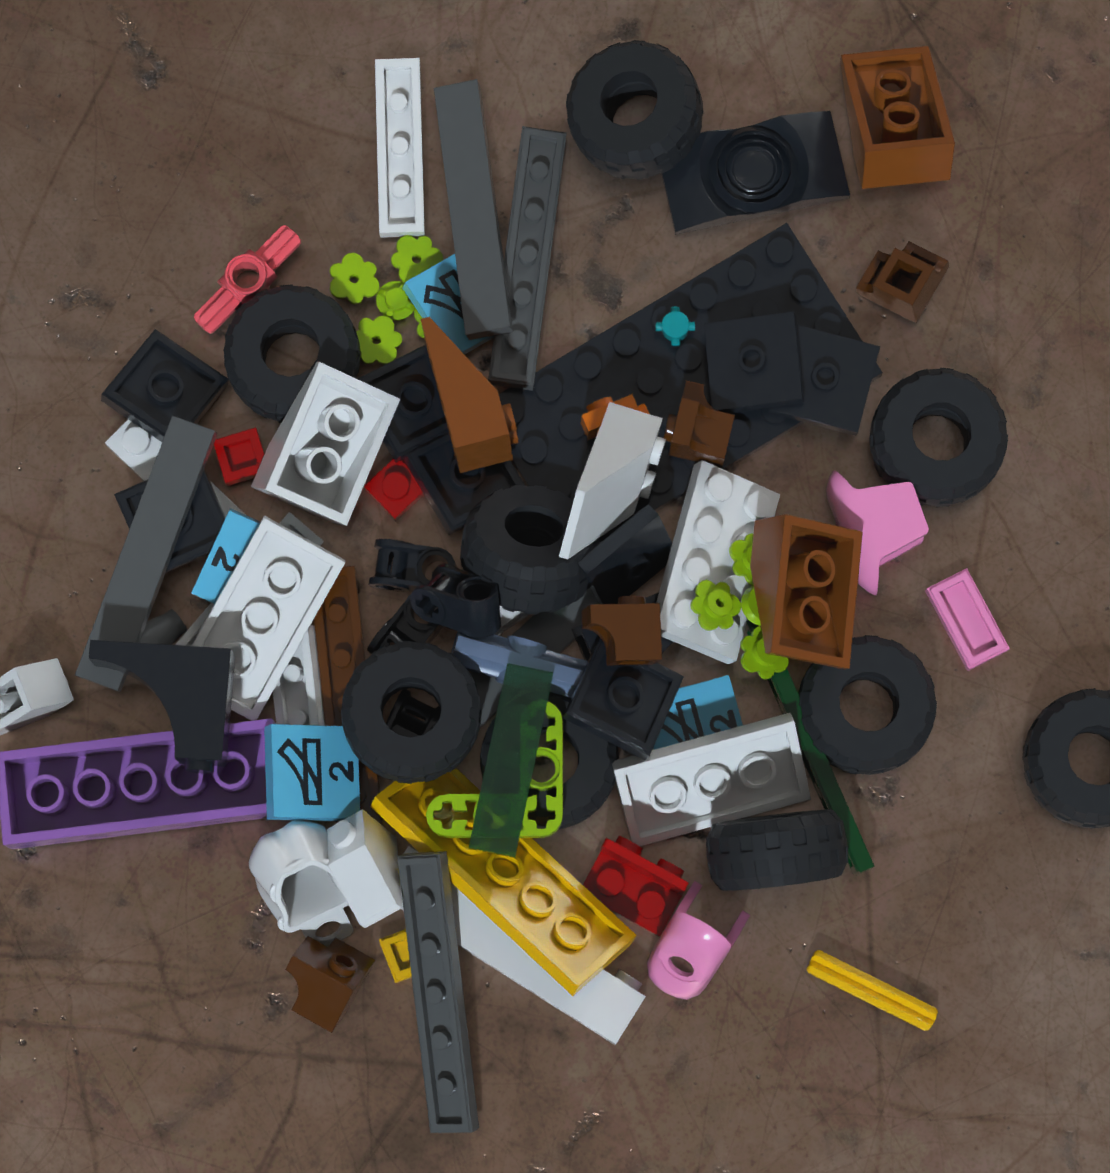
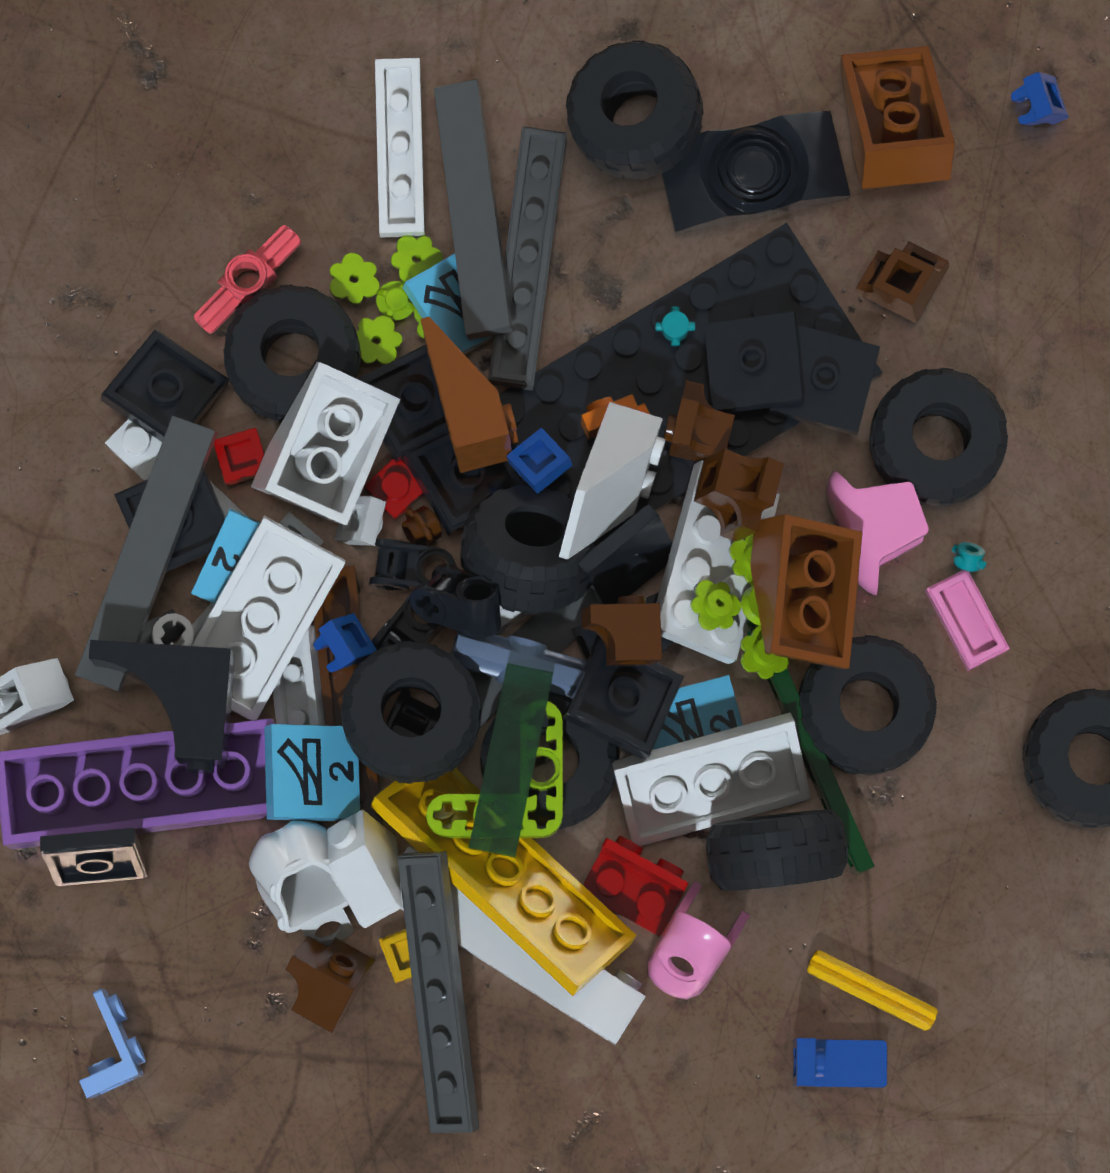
(94, 857): none -> black plate
(106, 1073): none -> light blue bracket
(158, 632): none -> white bush
(346, 640): none -> blue tile
(364, 522): none -> white plate
(421, 526): none -> reddish brown plate
(539, 460): none -> blue tile
(738, 490): none -> reddish brown brick
(839, 1063): none -> blue bracket
(969, 556): none -> teal piece
(1045, 100): none -> blue tile

